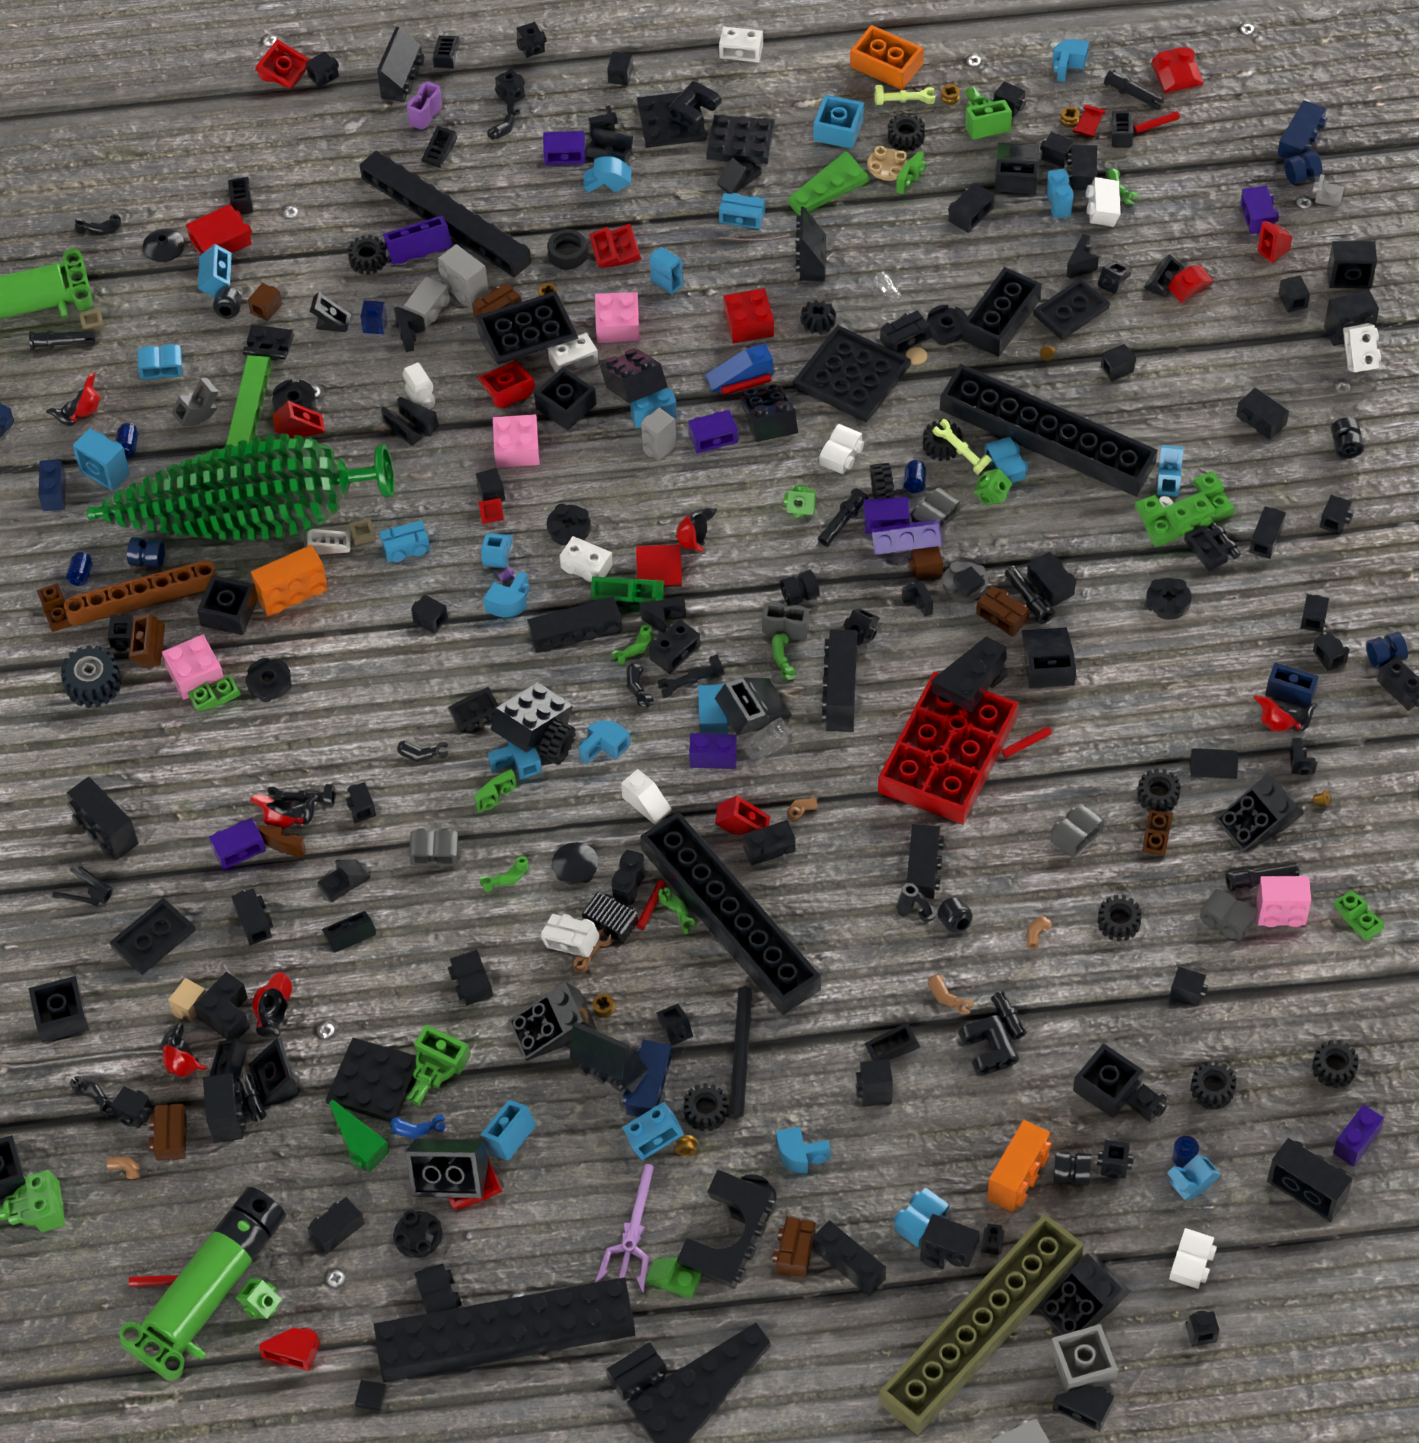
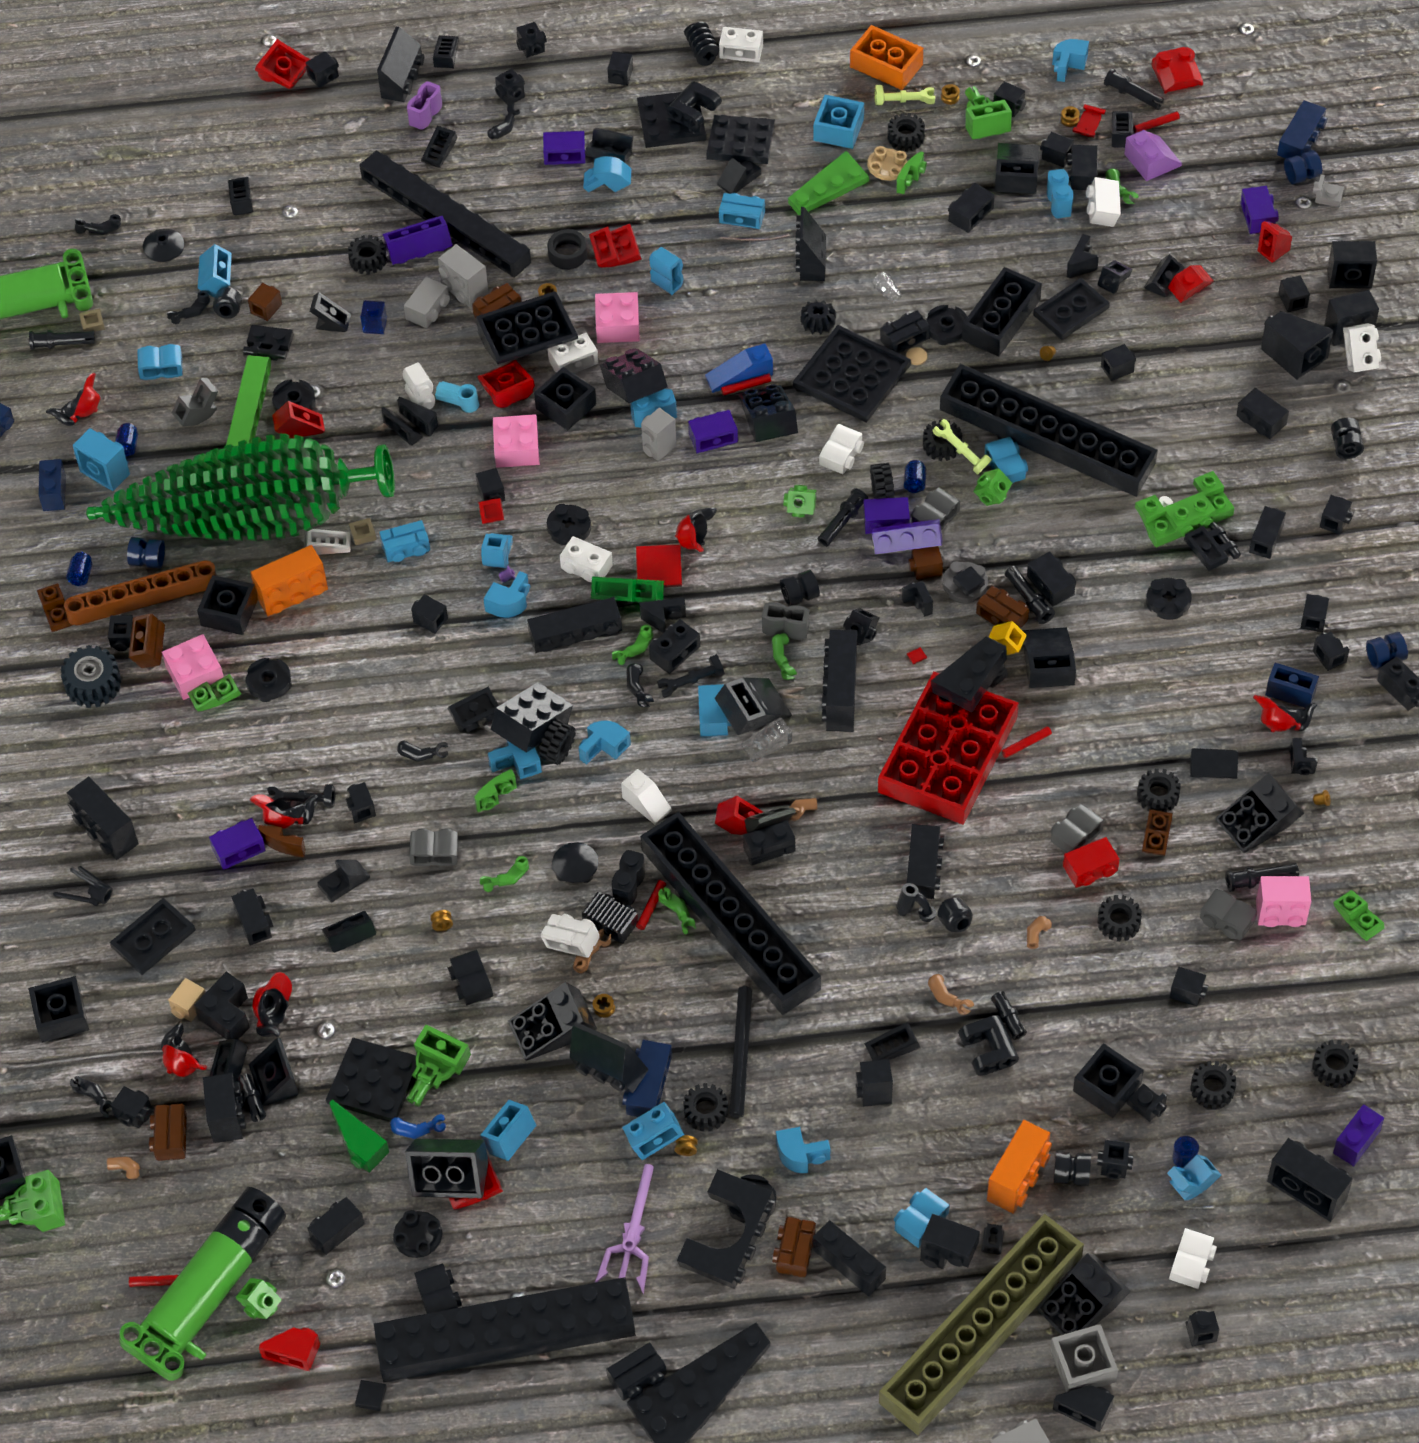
(195, 310): none -> black arm
(222, 228): red brick -> none
(408, 324): black slope -> none
(441, 920): none -> pearl gold bush
(463, 395): none -> medium azure piece
(603, 121): black bracket -> none
(673, 1278): bright green slope -> none
(675, 1024): black bracket -> none
(702, 43): none -> black piece
(713, 751): dark purple brick -> none
(748, 315): red brick -> none
(768, 818): none -> pearl dark grey slope
(916, 655): none -> red window
(1008, 635): none -> yellow brick
(1091, 862): none -> red brick
(1150, 155): none -> medium lavender slope
(1169, 470): dark azure brick -> none
(1295, 343): none -> black slope

